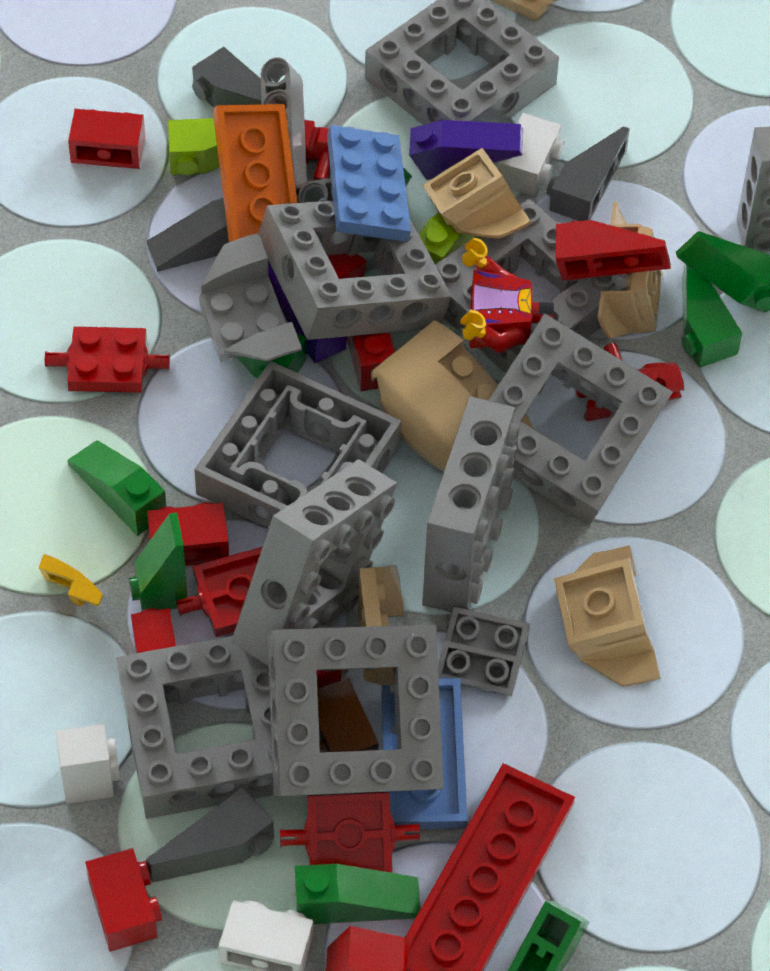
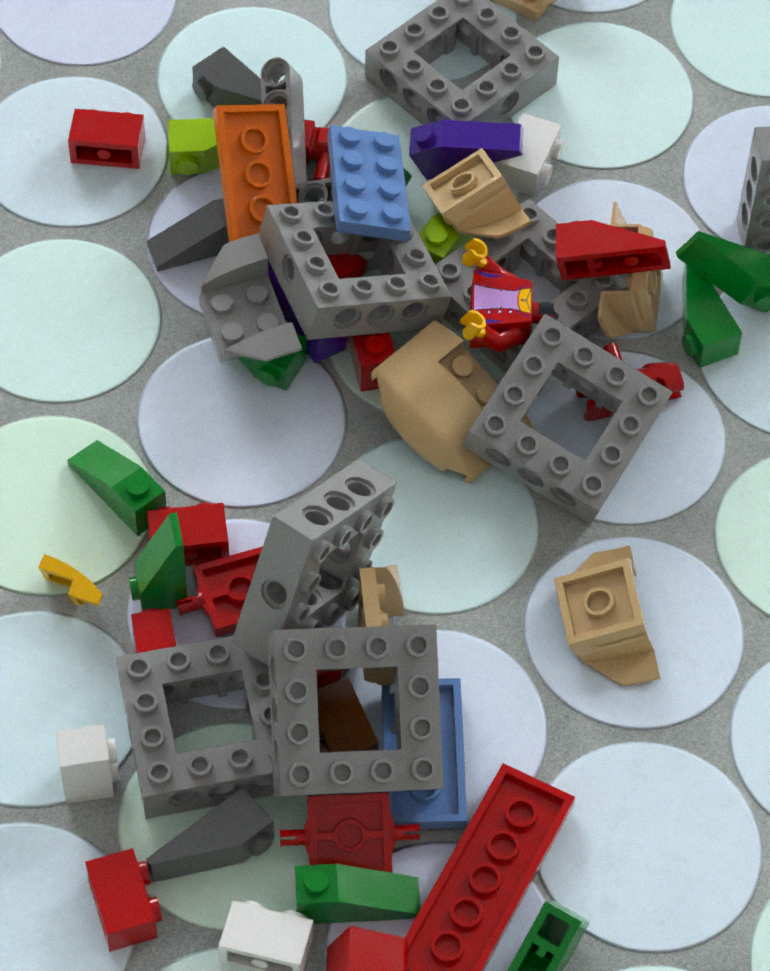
(107, 359): red plate -> none
(280, 400): light grey brick -> none
(469, 505): light grey brick -> none
(483, 651): light grey slope -> none
(586, 177): dark grey slope -> none

